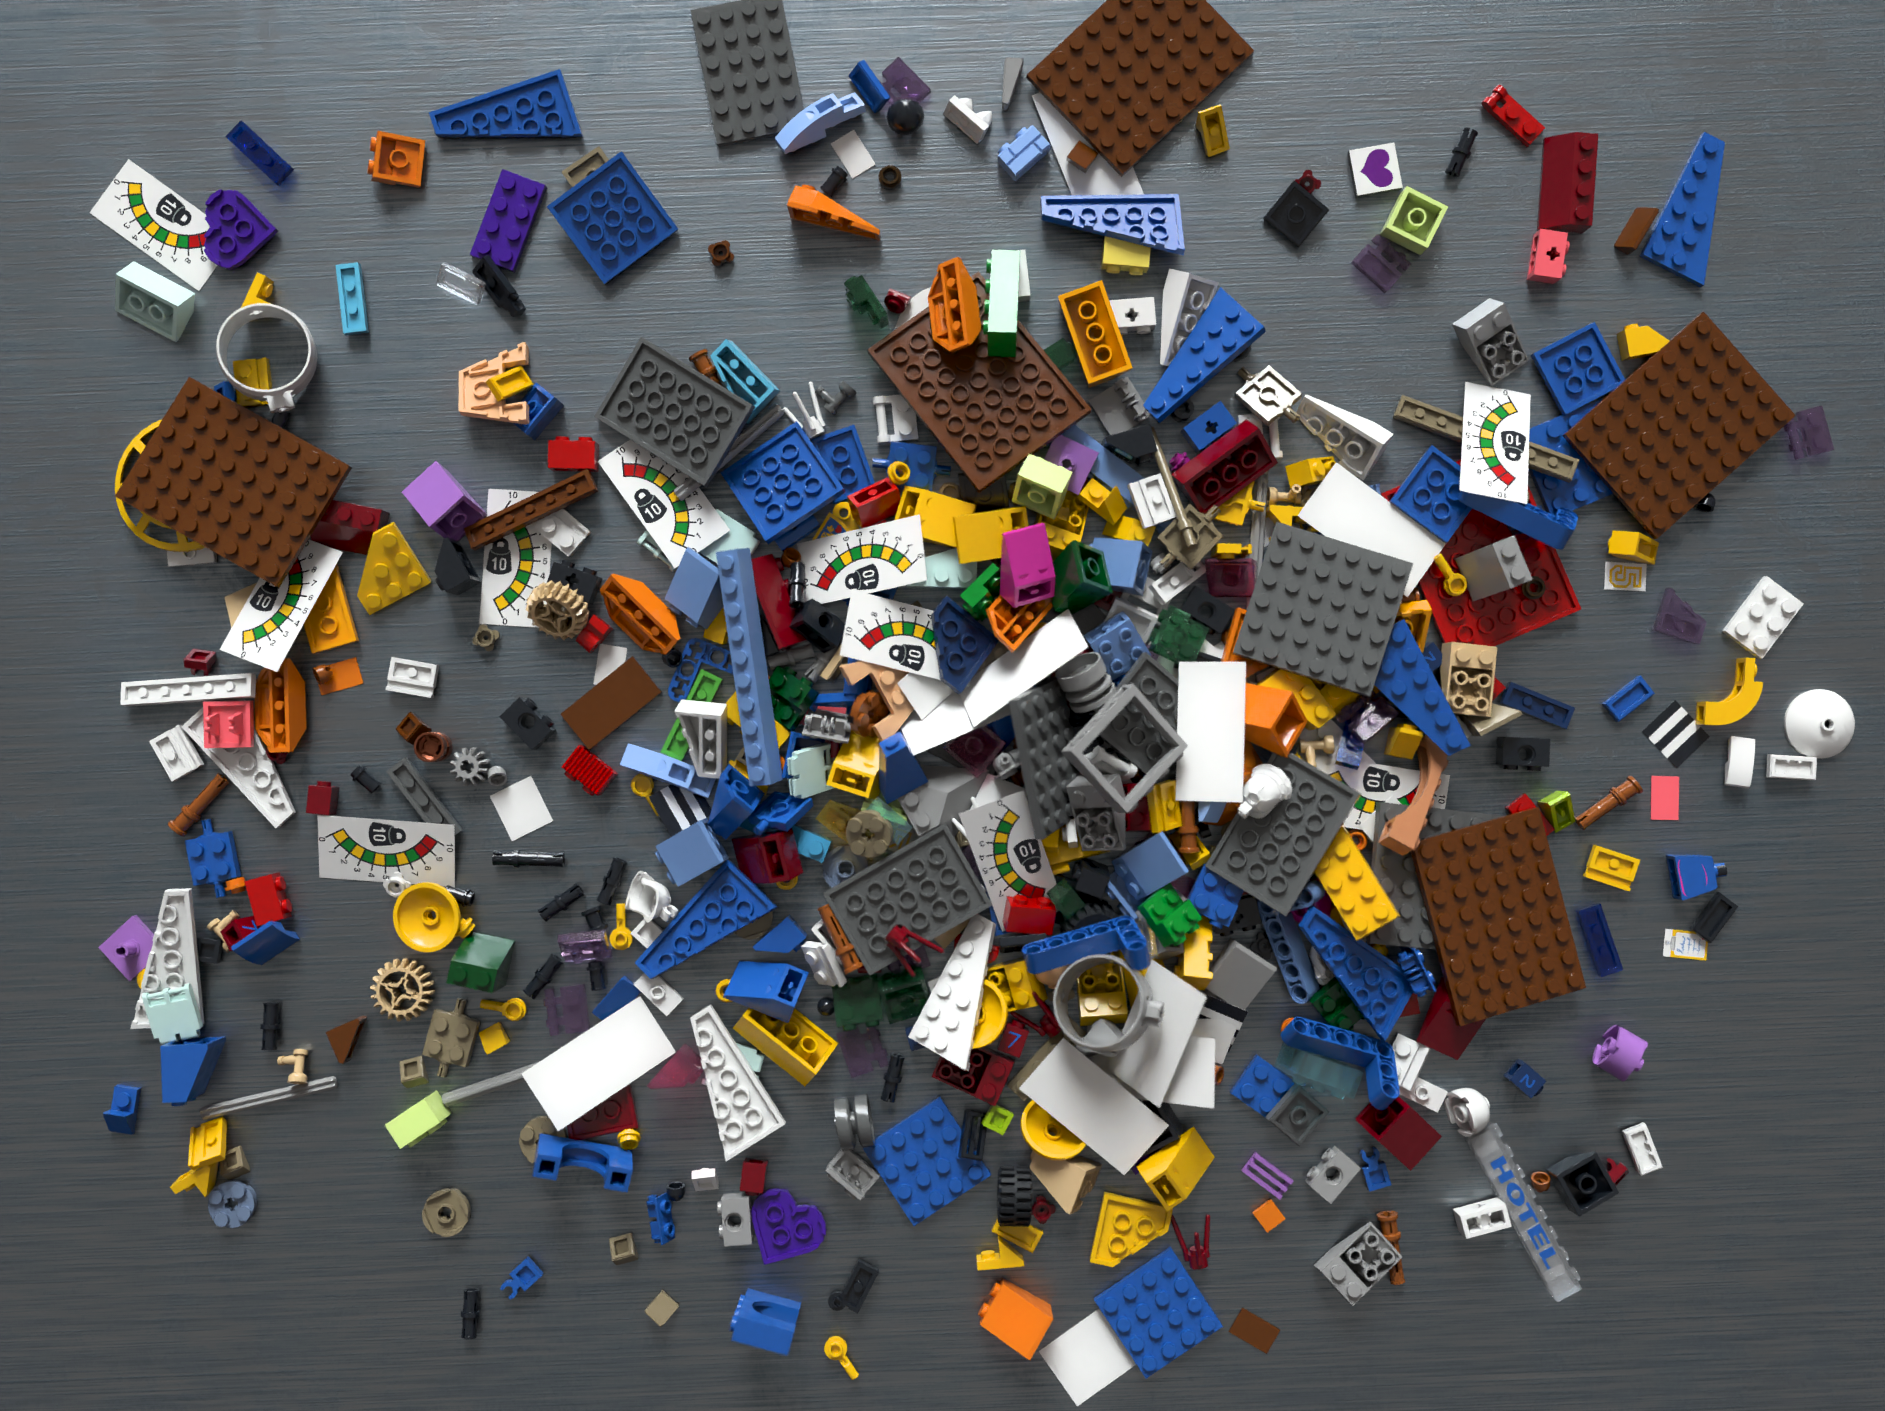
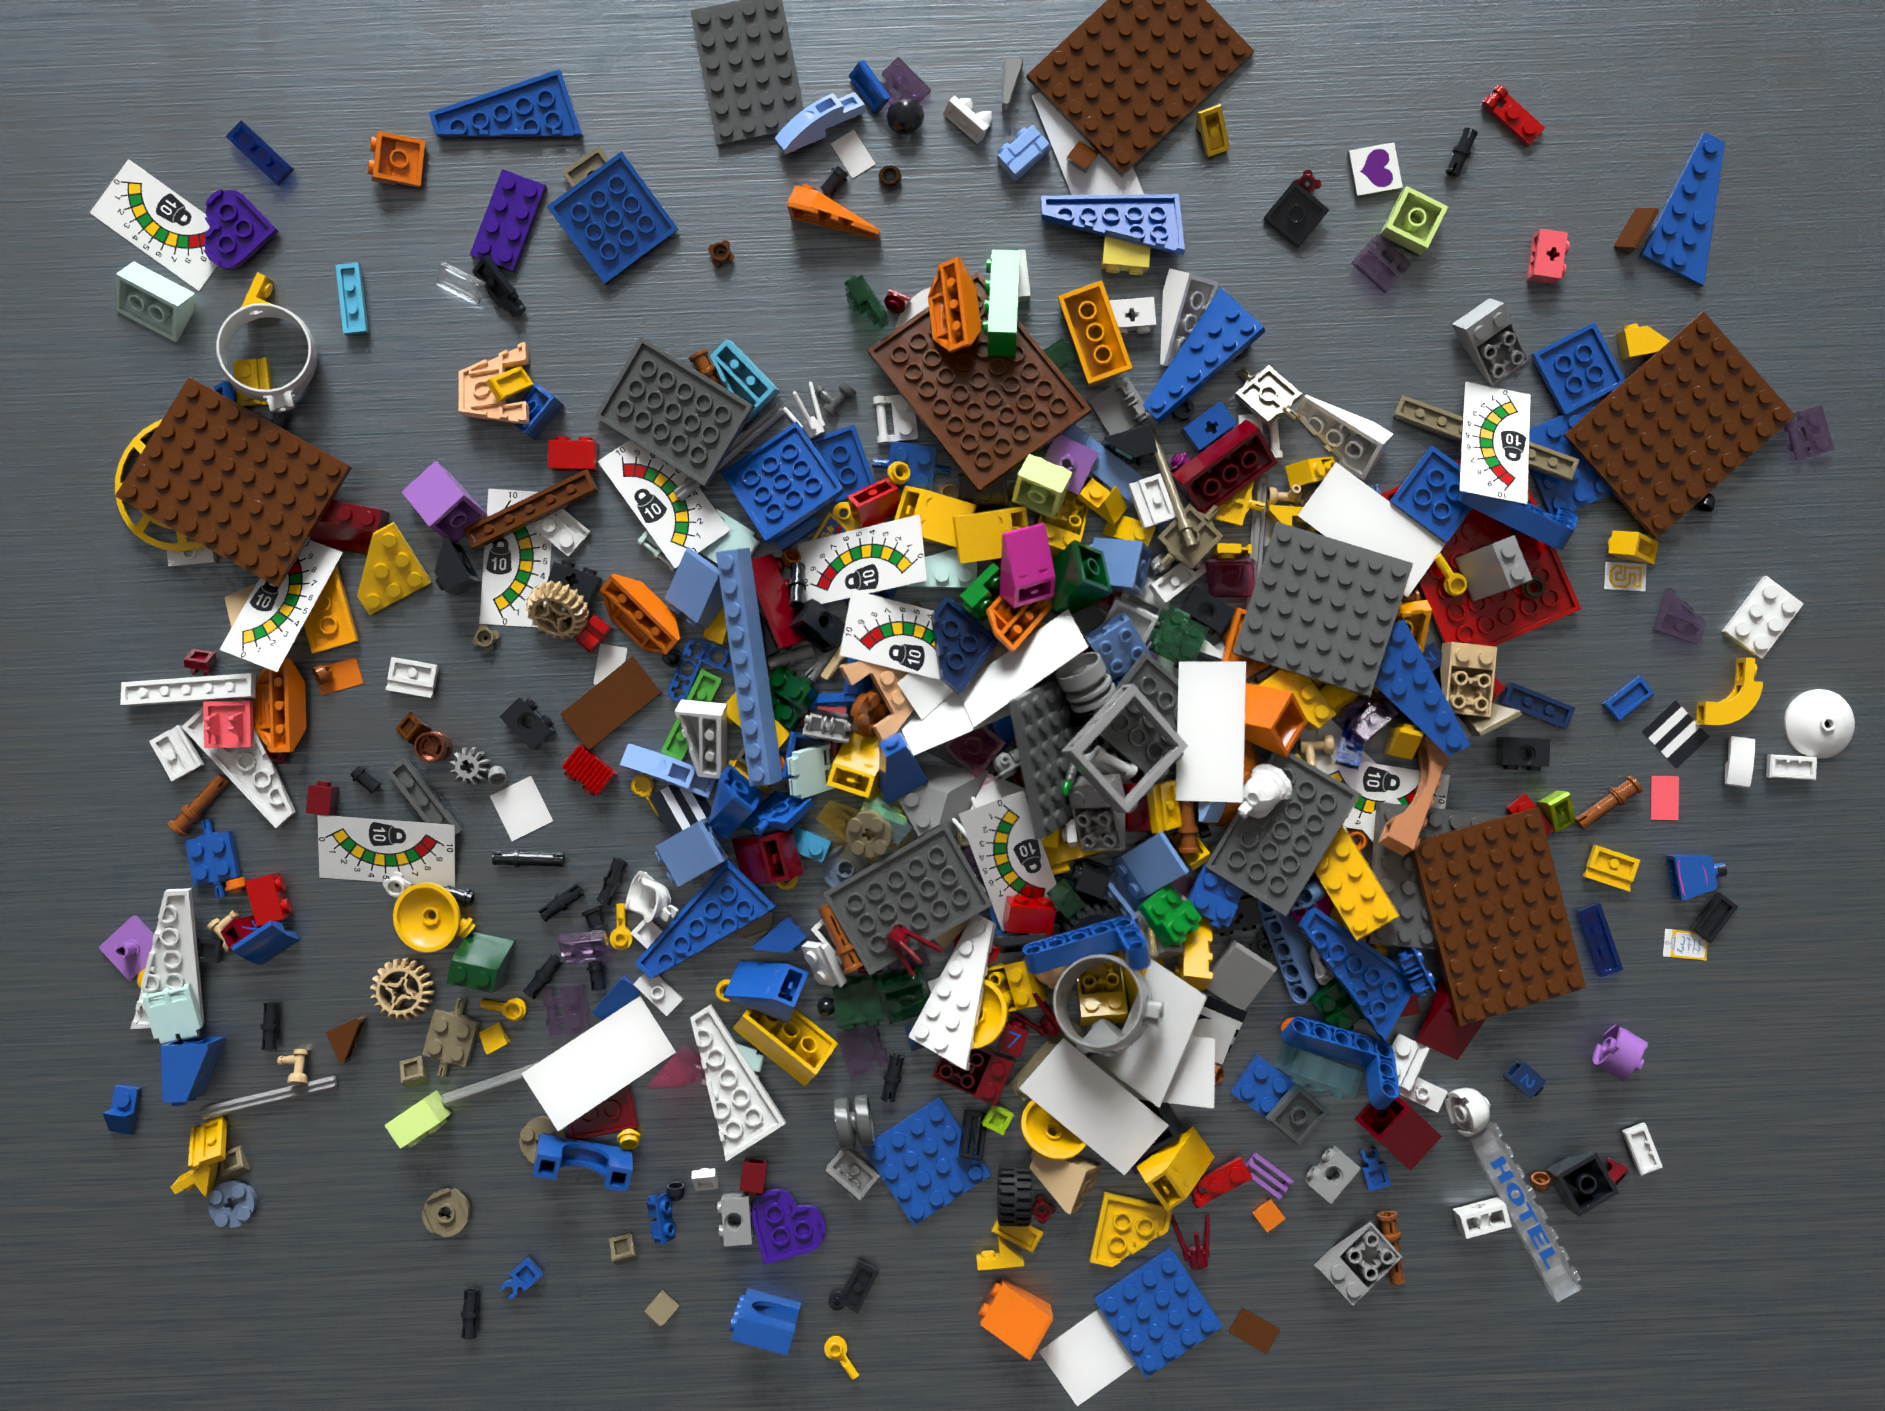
(1070, 777): none -> piece
(1221, 1181): none -> red plate
(1568, 182): dark red slope -> none

